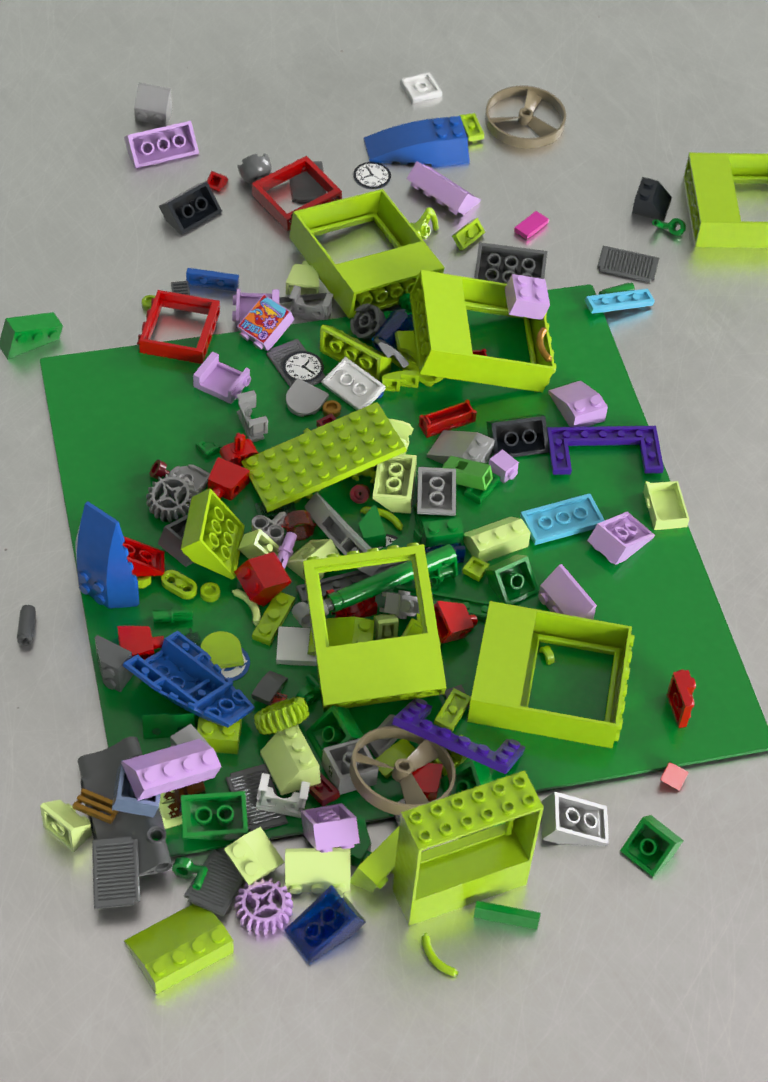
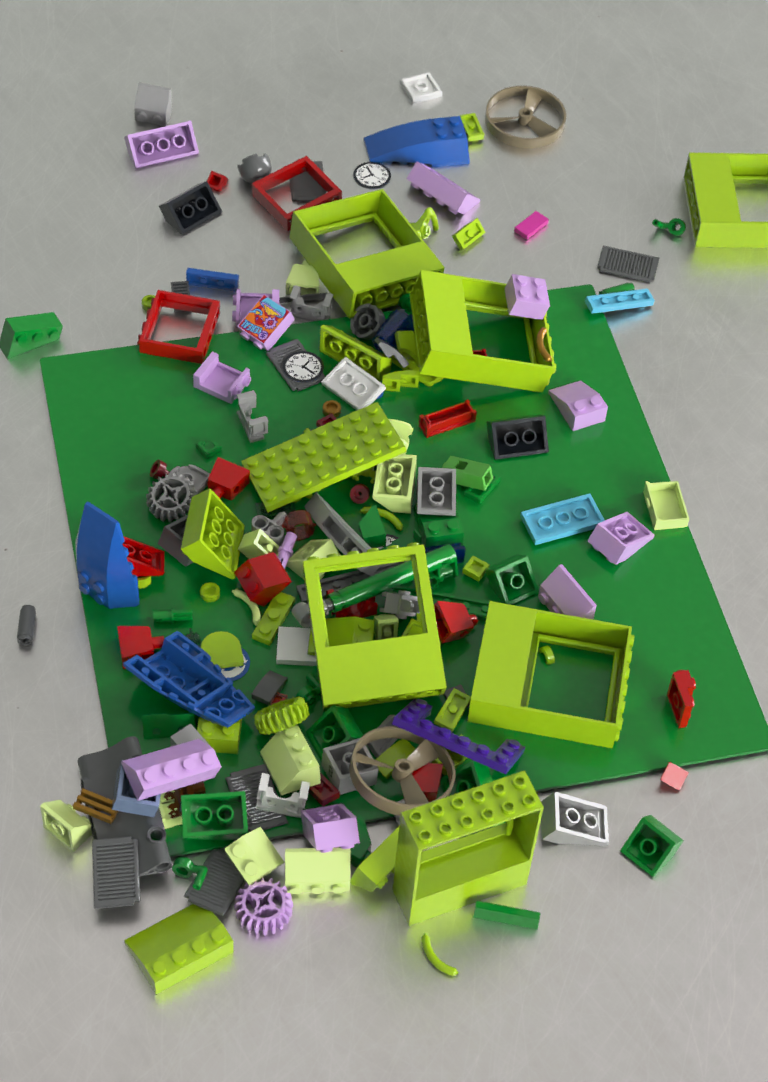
(110, 662): dark grey slope -> none
(180, 584): lime plate -> none
(239, 450): red beam -> none
(305, 398): light grey tile -> none
(325, 924): clear blue slope -> none
(462, 444): light grey slope -> none
(497, 538): yellowish green slope -> none
(500, 261): dark grey slope -> none
(504, 466): lavender brick -> none
(561, 437): dark purple plate -> none
(651, 200): black slope -> none

